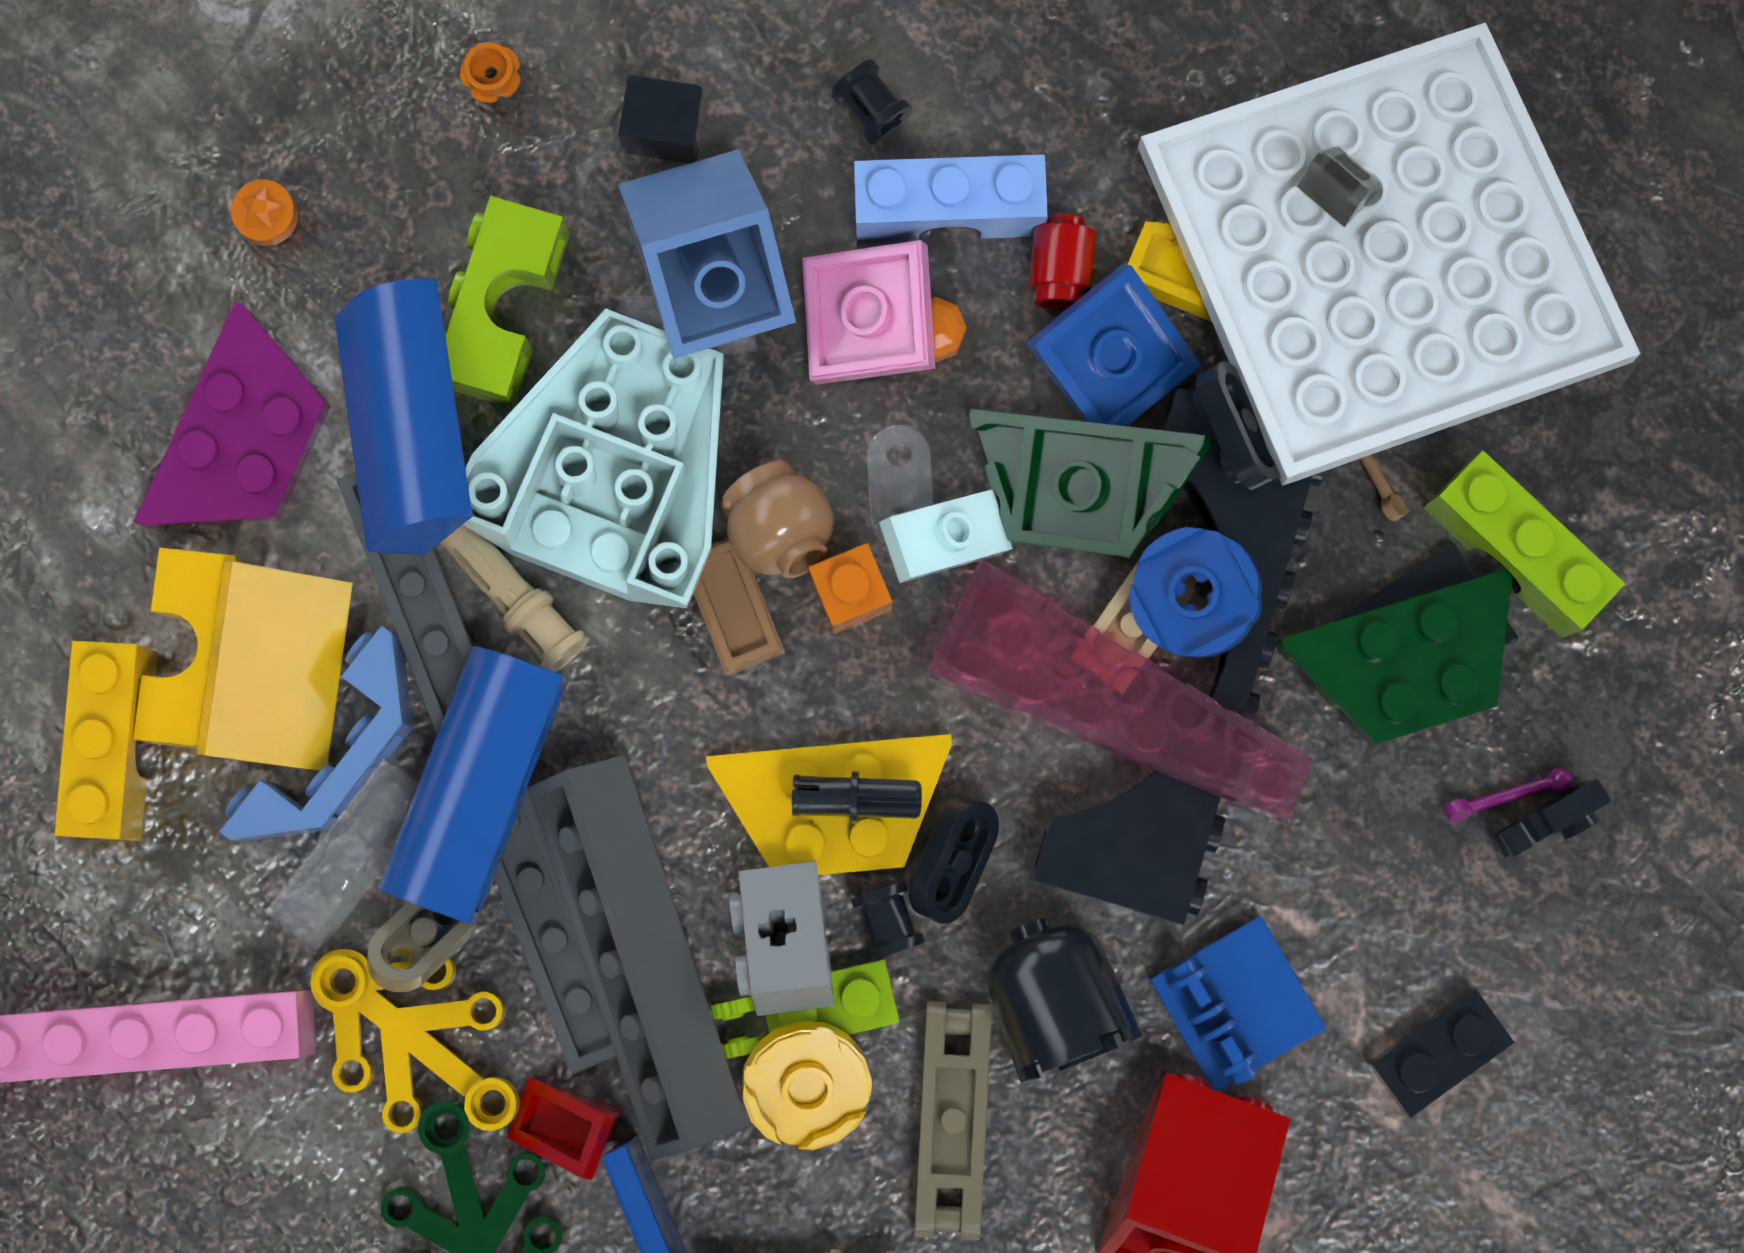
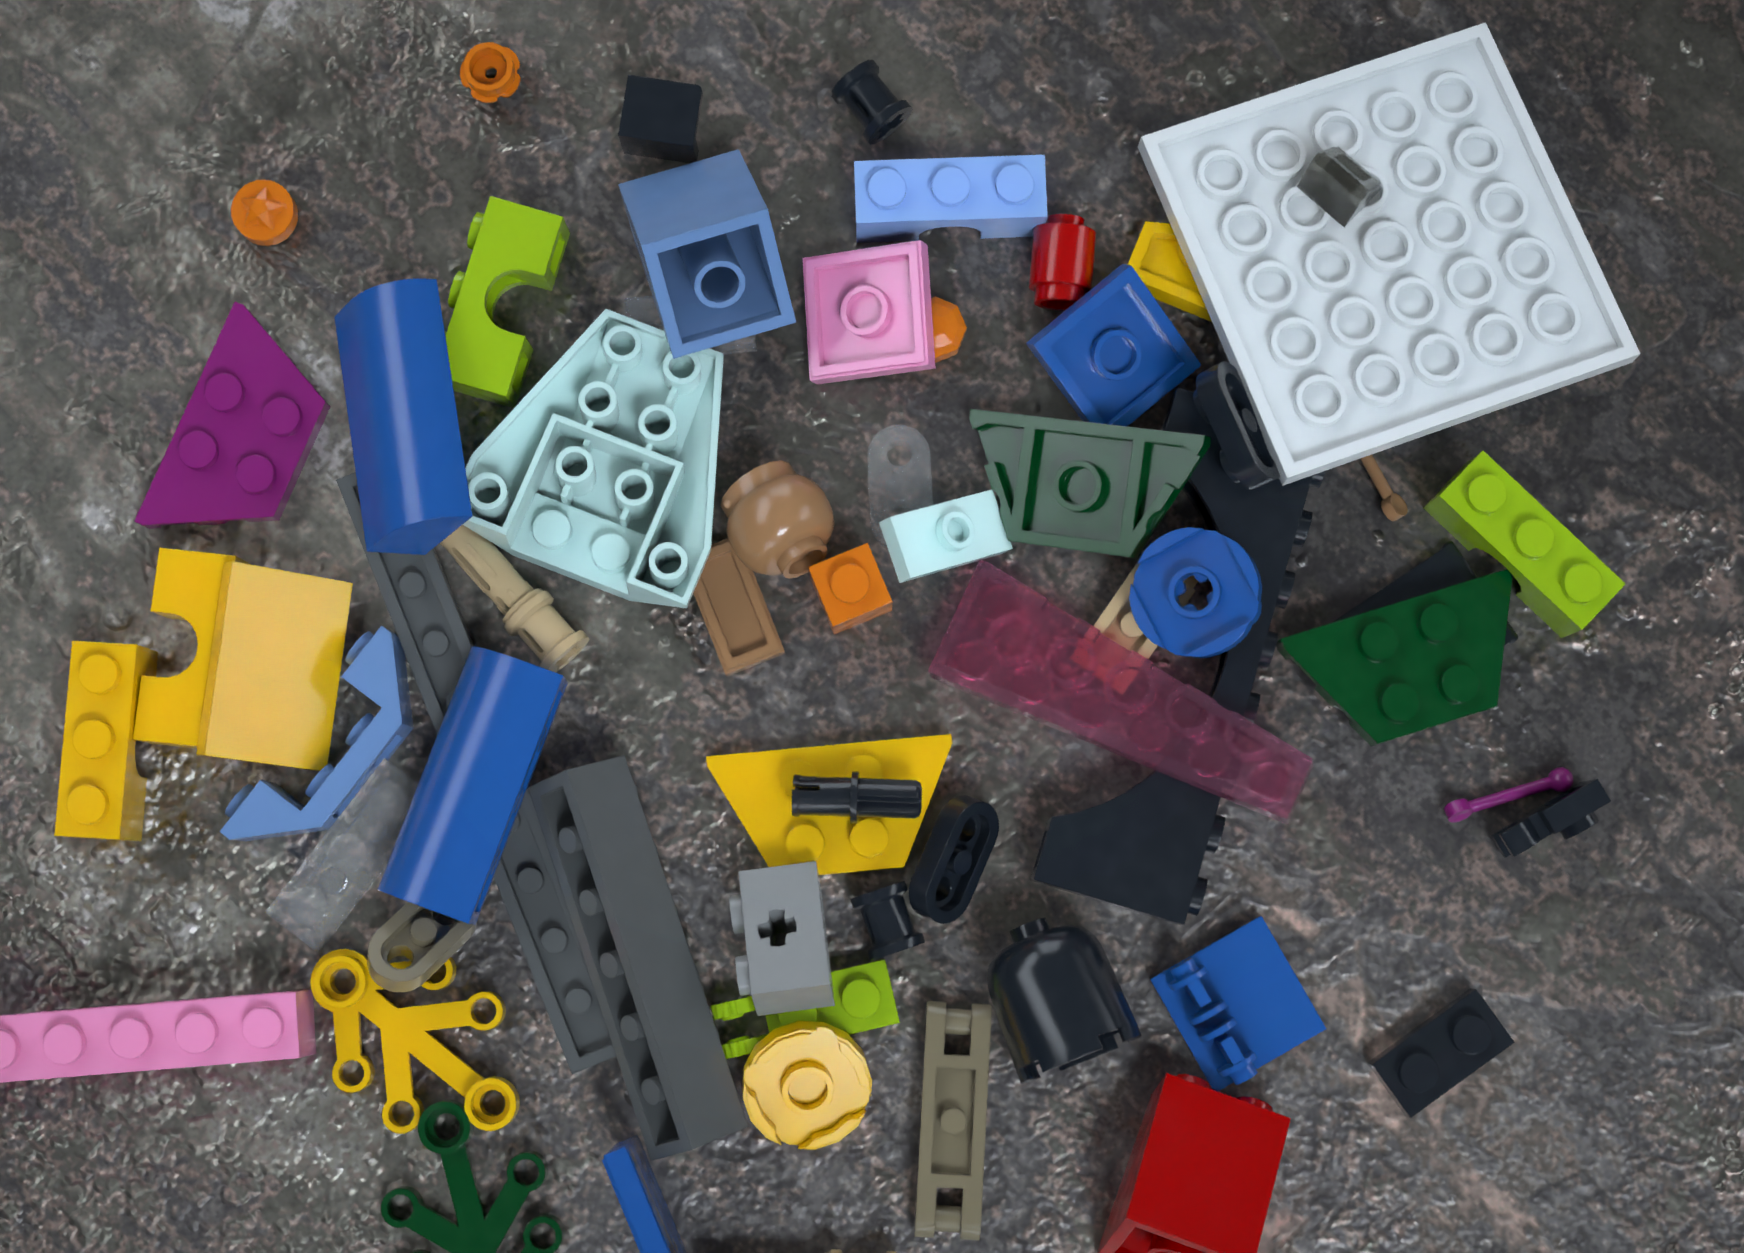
(565, 1127): red slope -> none

